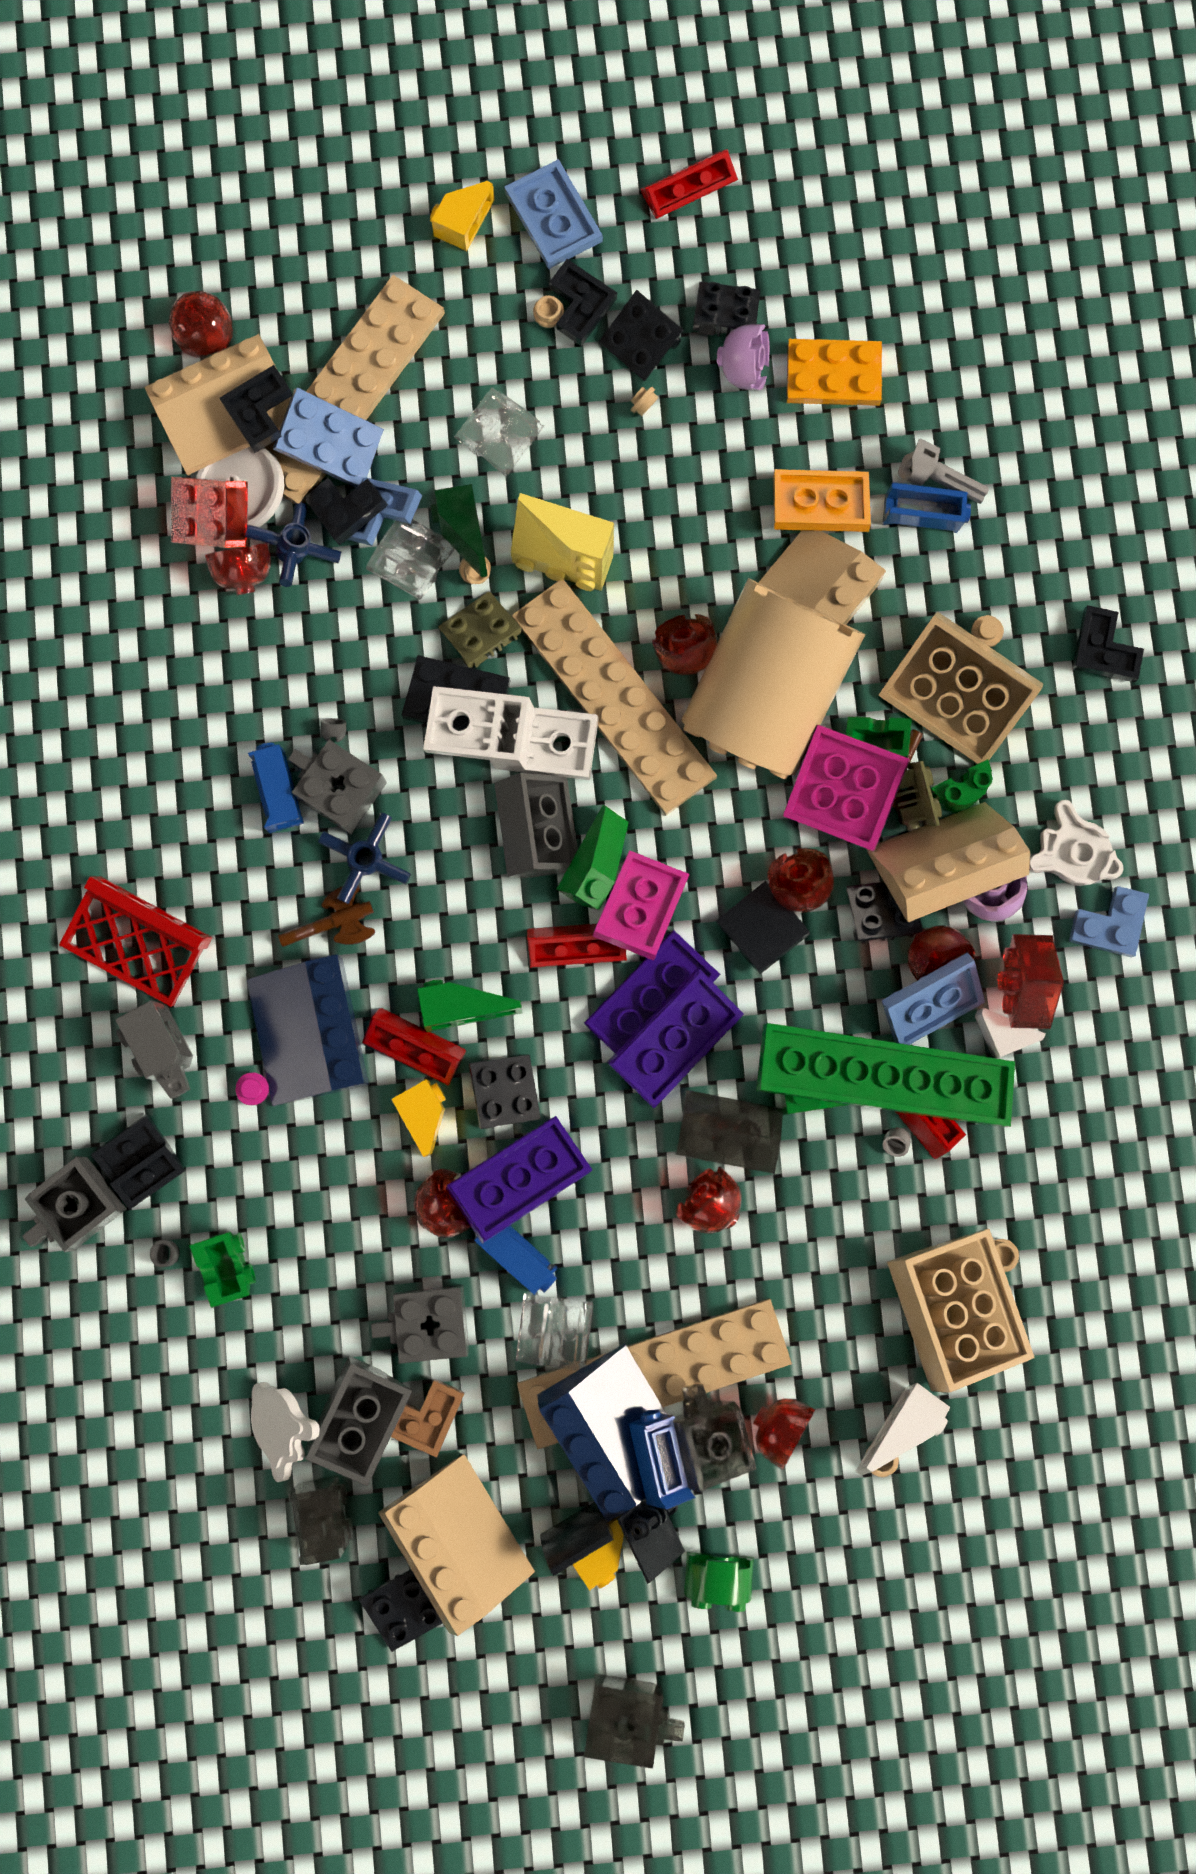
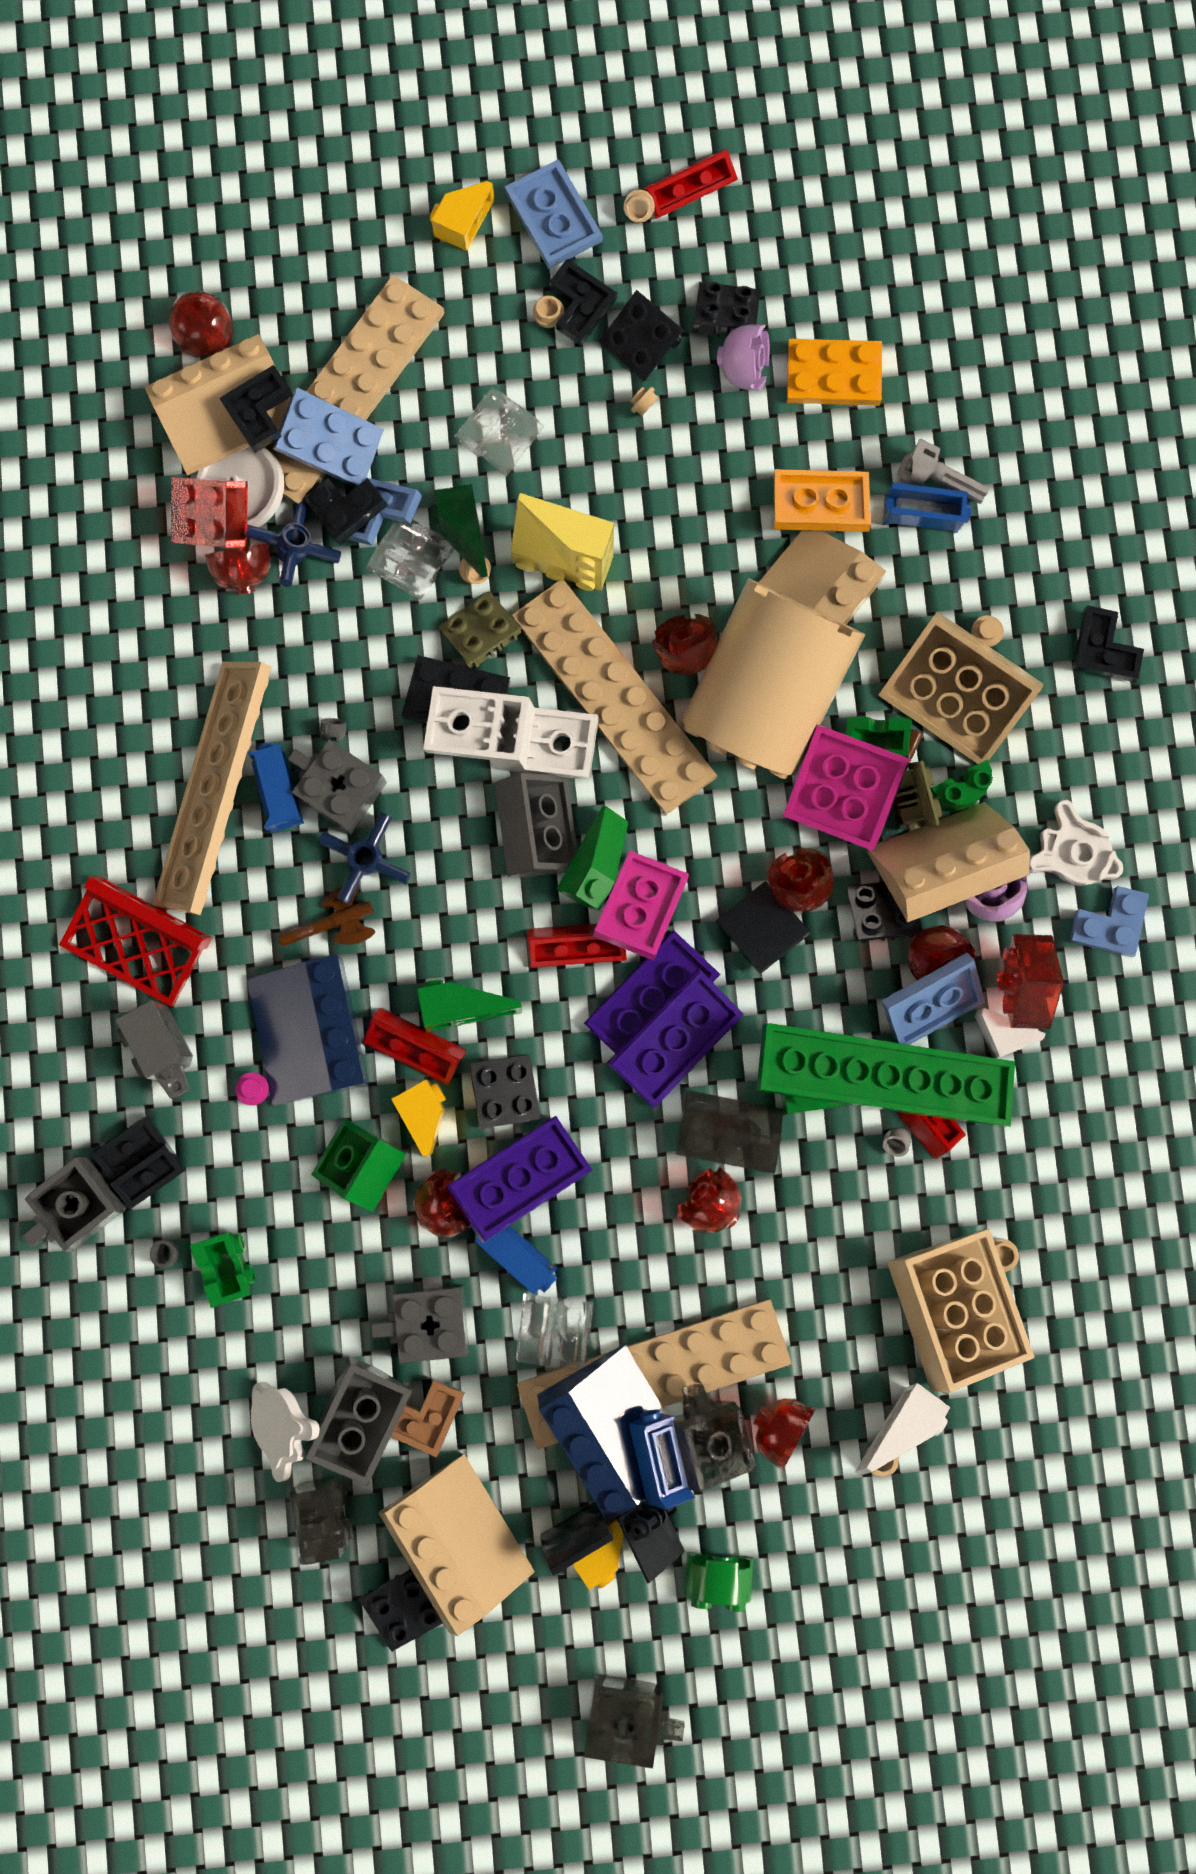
(212, 787): none -> tan plate
(358, 1165): none -> green slope
(639, 206): none -> tan plate

